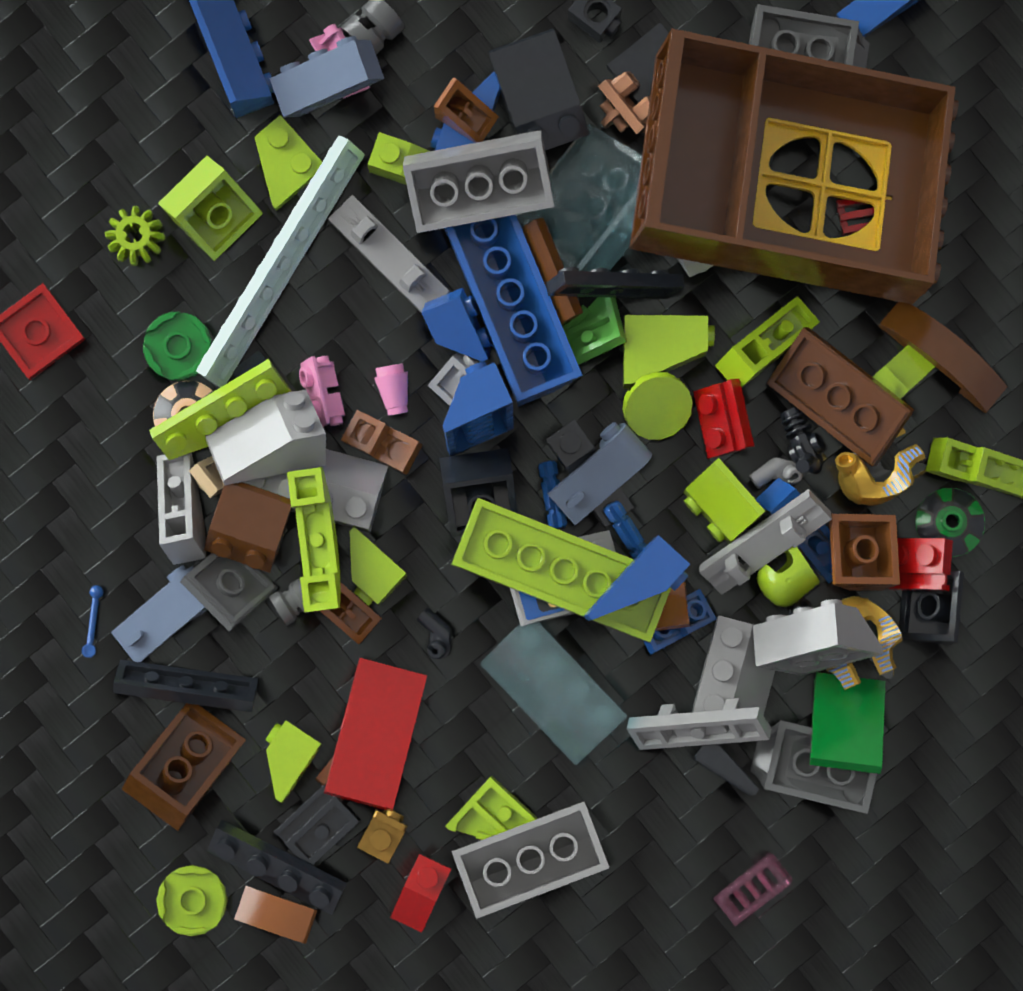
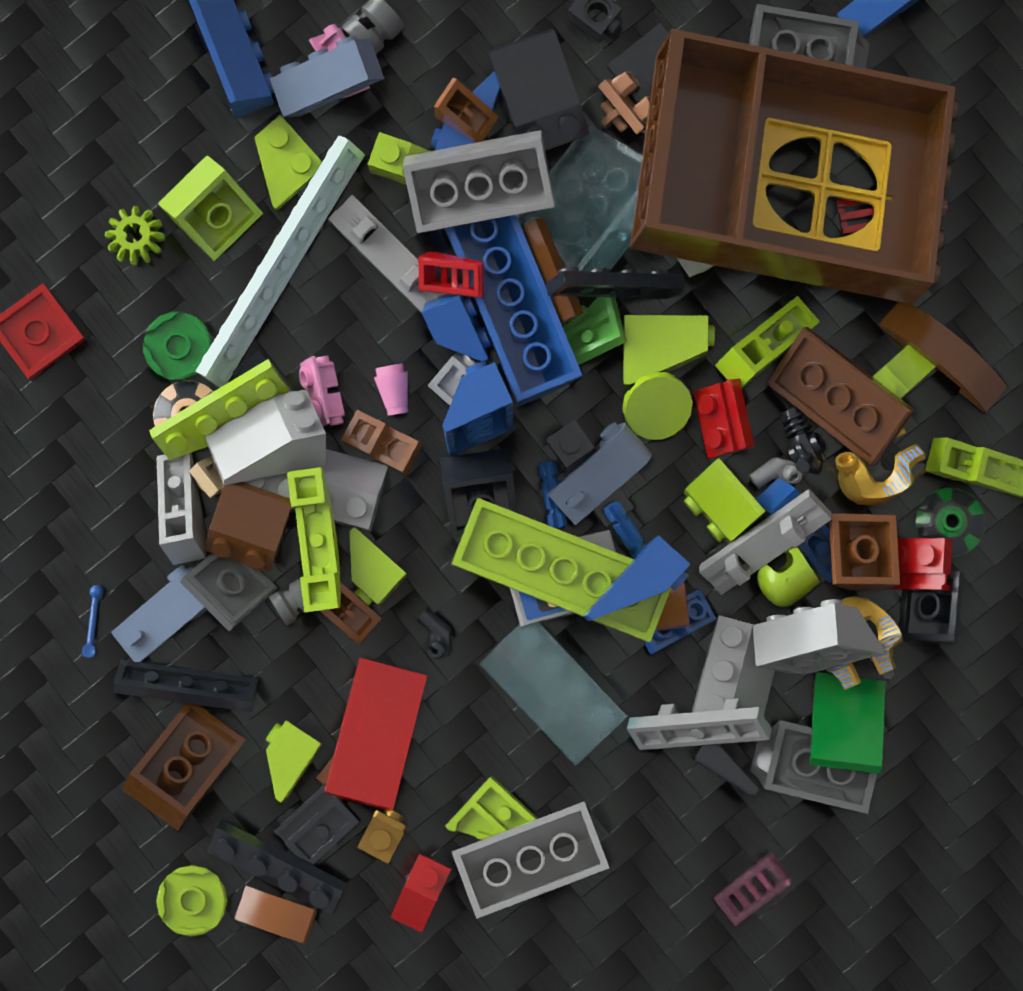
(429, 275): none -> red slope

